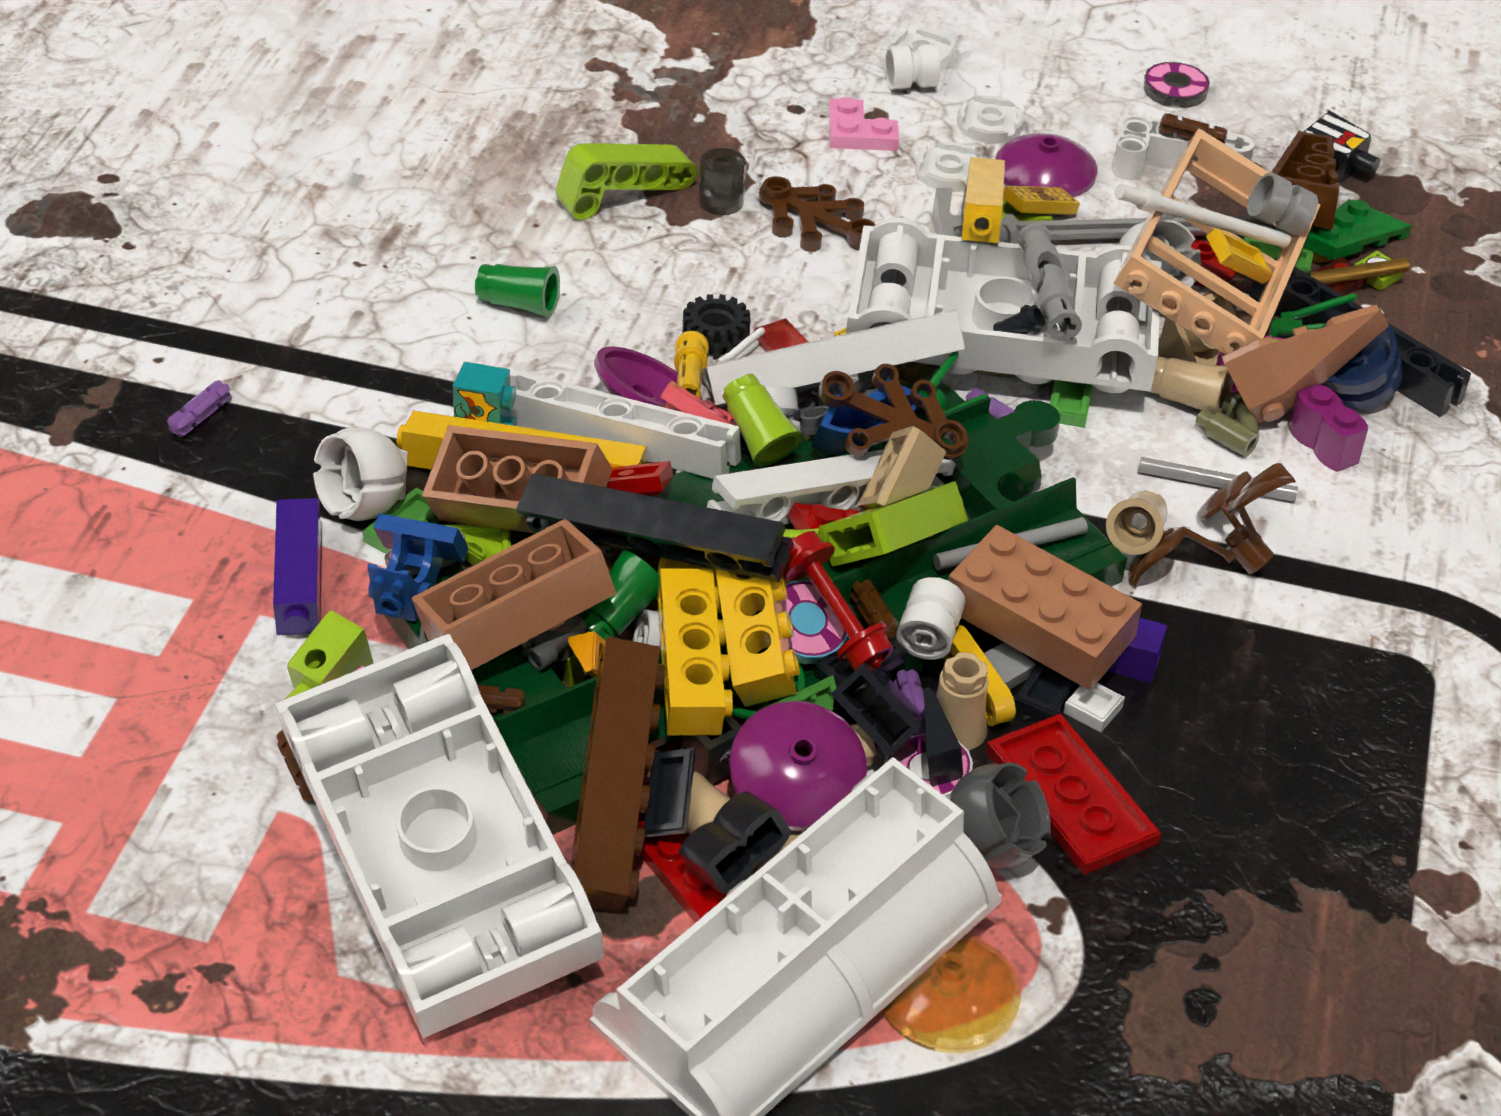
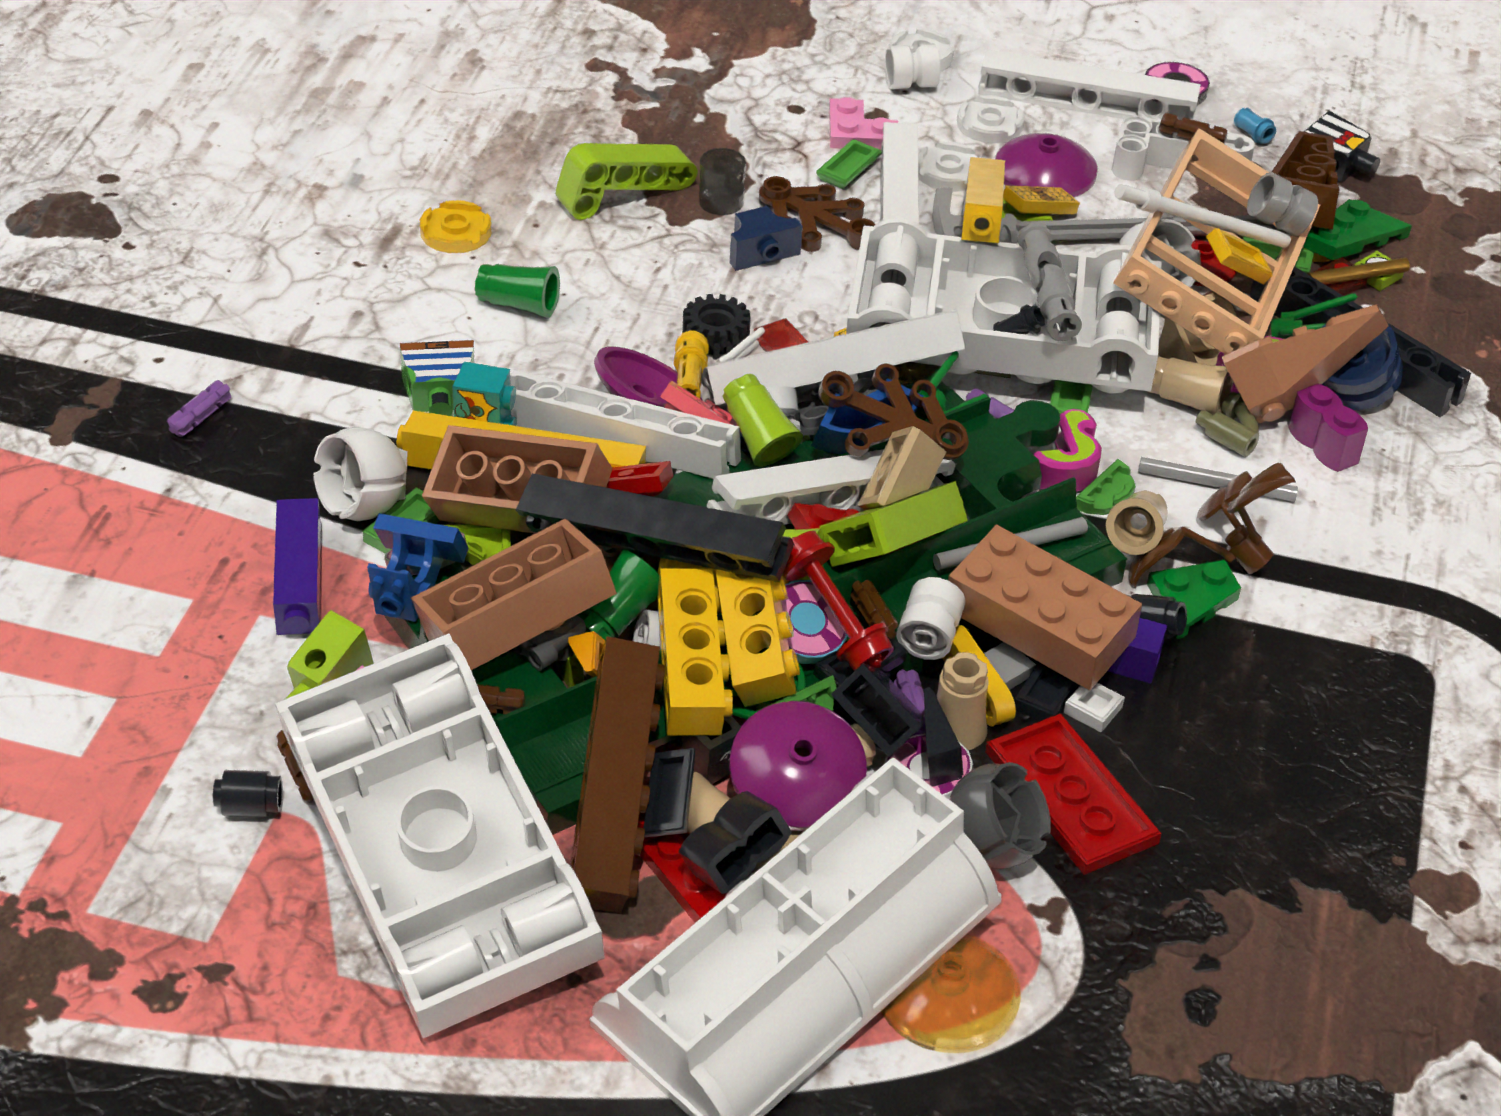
(248, 793): none -> black brick
(431, 371): none -> torso
(455, 227): none -> yellow tile
(763, 238): none -> dark blue brick
(848, 164): none -> bright green tile
(899, 172): none -> white piece
(1063, 85): none -> white piece
(1076, 452): none -> dark pink animal
(1107, 490): none -> bright green tile
(1164, 611): none -> black brick
(1200, 586): none -> green wing
(1261, 129): none -> dark azure pin

